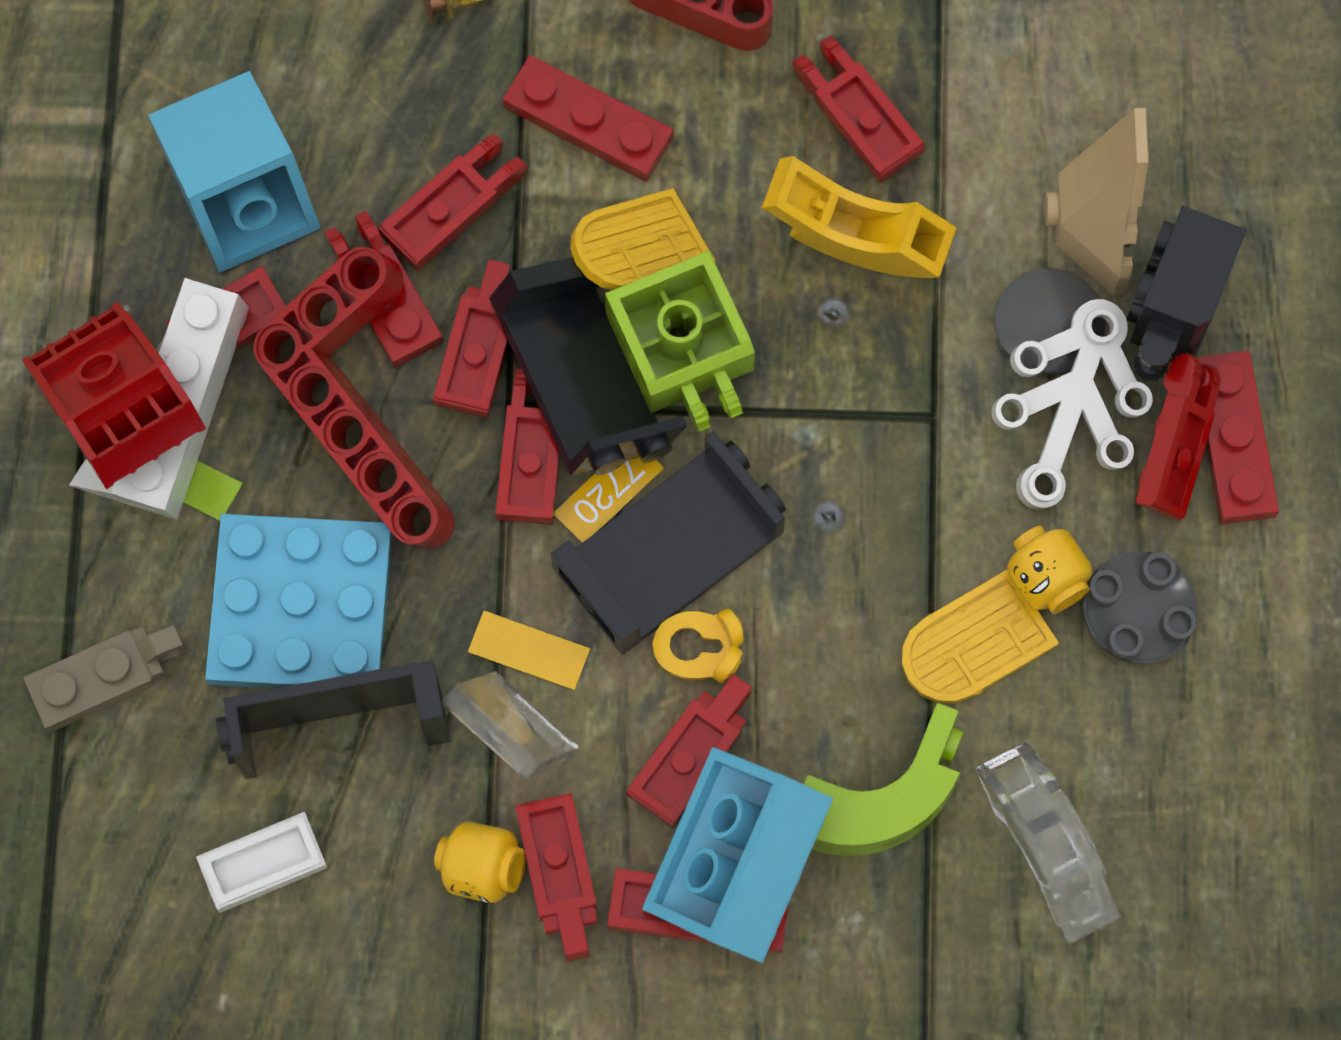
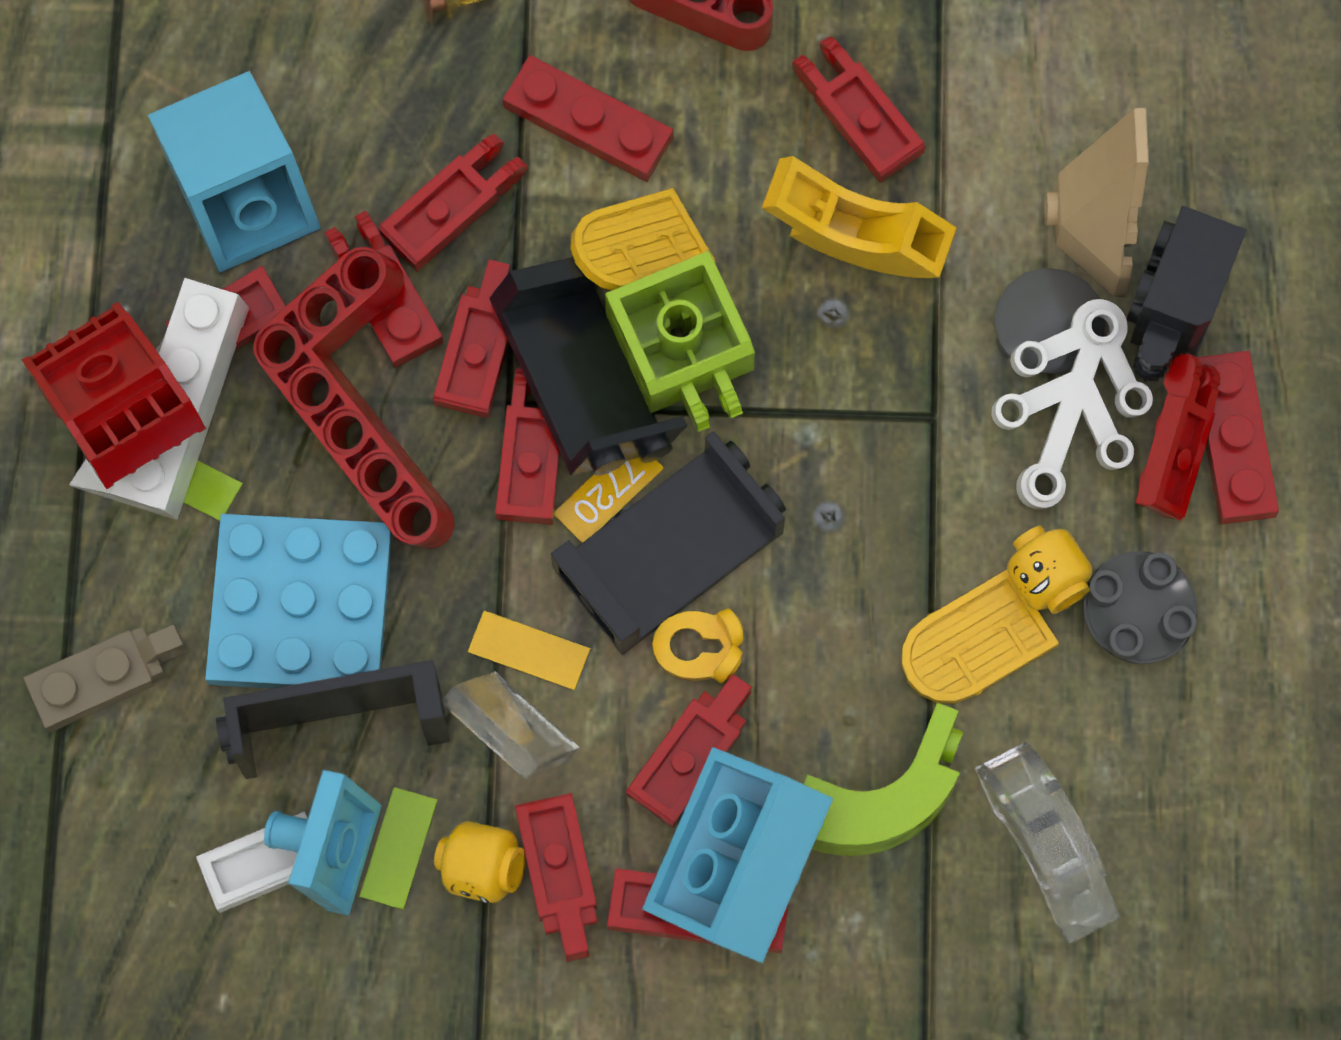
(329, 843): none -> medium azure tile
(398, 848): none -> lime sticker

